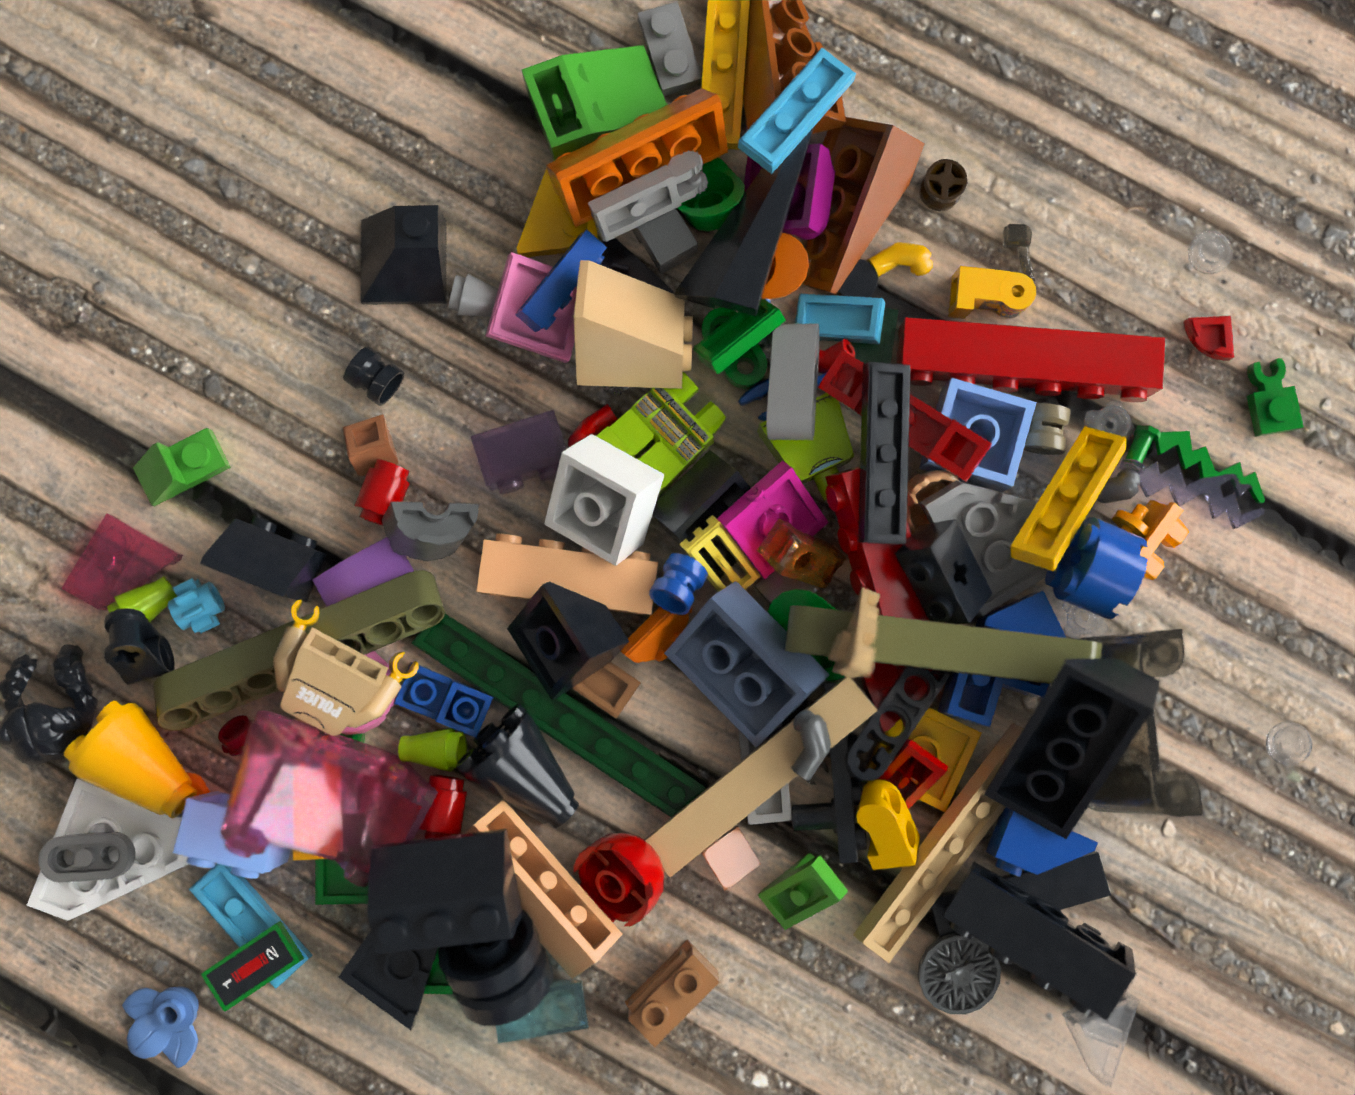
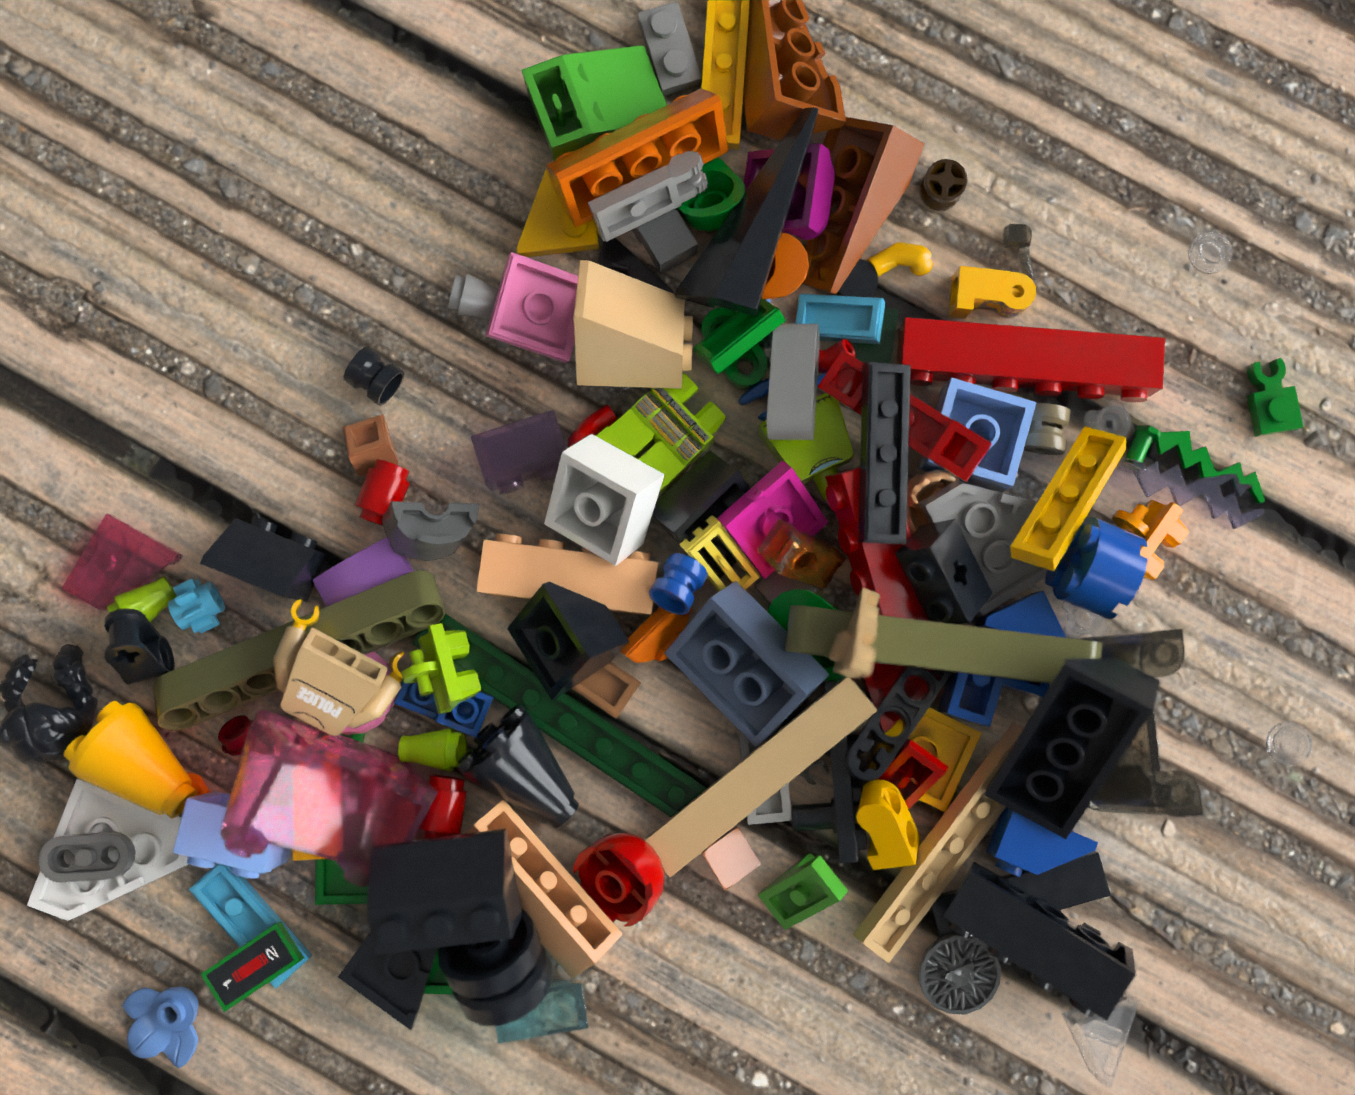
(181, 466): bright green slope -> none
(404, 256): black slope -> none
(435, 670): none -> lime hips
(559, 283): blue piece -> none
(671, 993): medium nougat window -> none
(796, 110): medium azure tile -> none
(815, 742): dark grey arm -> none
(1120, 487): dark grey arm -> none
(1211, 336): red tile -> none

